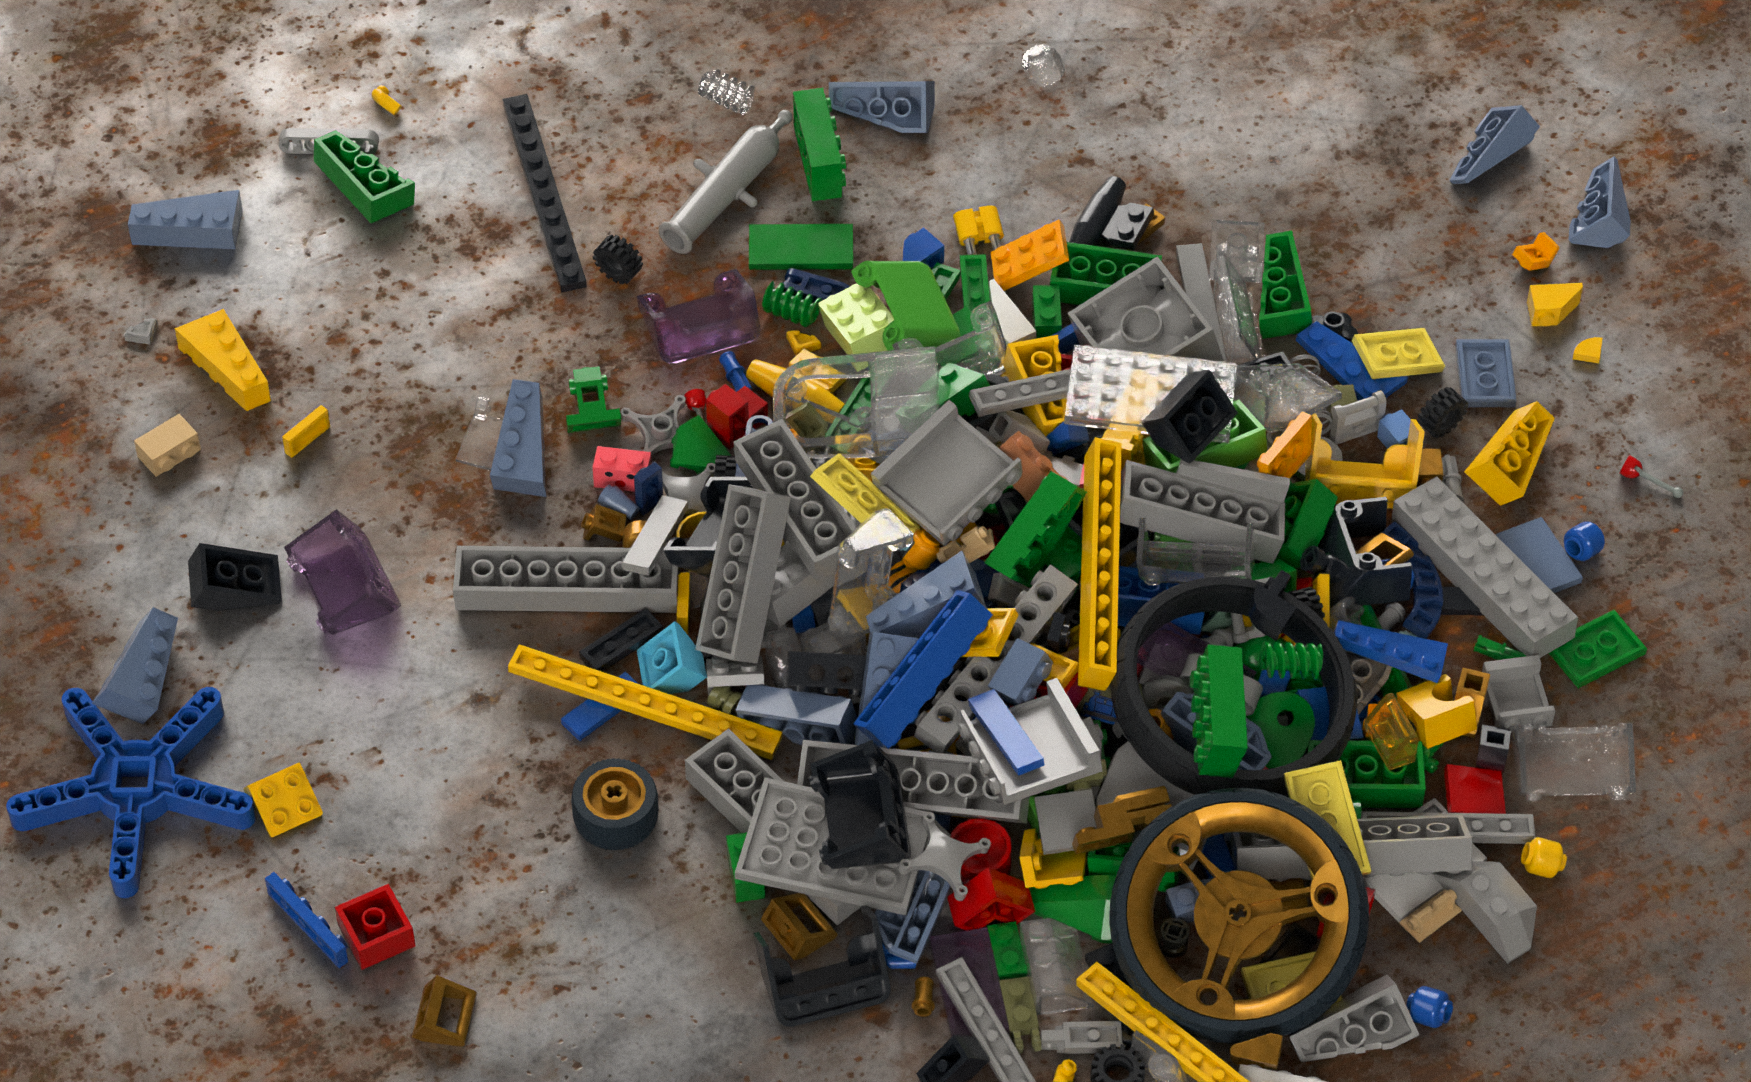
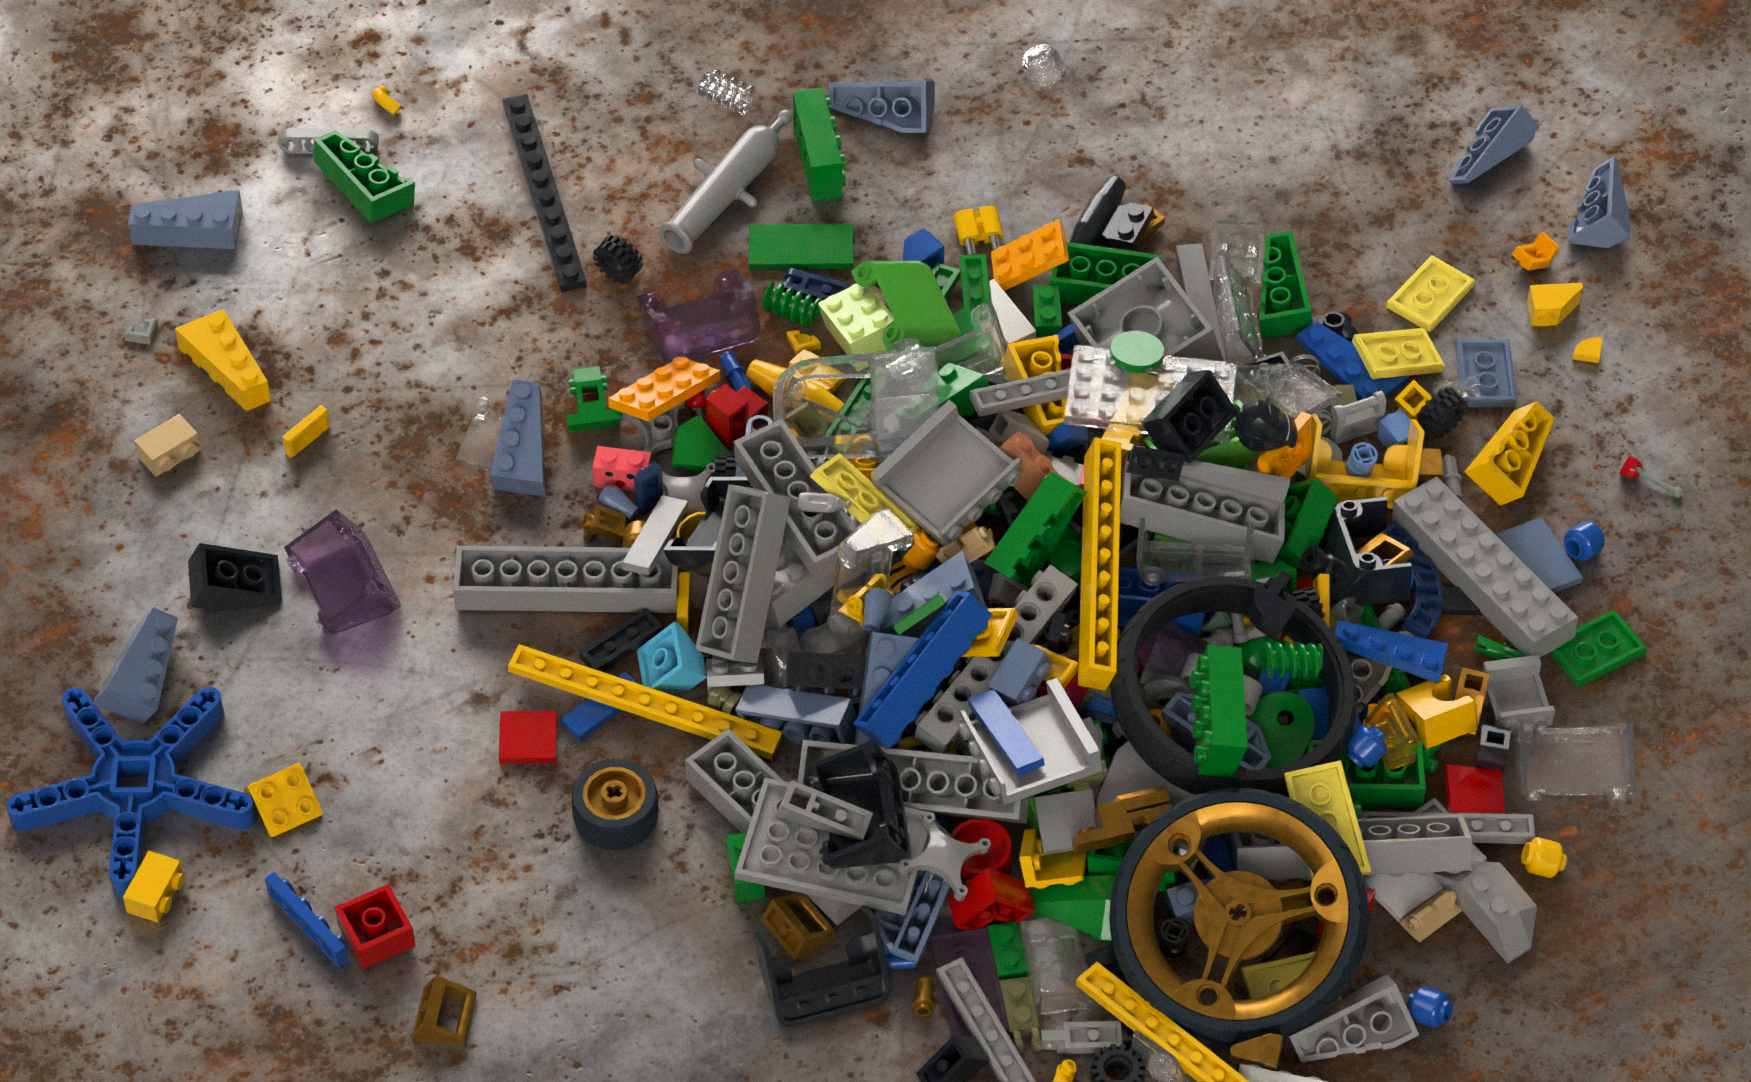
(154, 887): none -> yellow brick
(528, 737): none -> red tile
(664, 388): none -> light orange plate
(821, 502): none -> light grey piece
(823, 811): none -> light grey slope
(855, 604): none -> yellow hinge
(876, 606): none -> sand blue cone
(907, 361): none -> clear cone
(920, 613): none -> green tile
(1136, 351): none -> tile
(1154, 462): none -> black hinge
(1264, 427): none -> black helmet
(1361, 460): none -> medium blue wheel
(1366, 746): none -> blue head
(1412, 400): none -> yellow brick
(1430, 293): none -> light yellow tile
(1462, 388): none -> clear plate

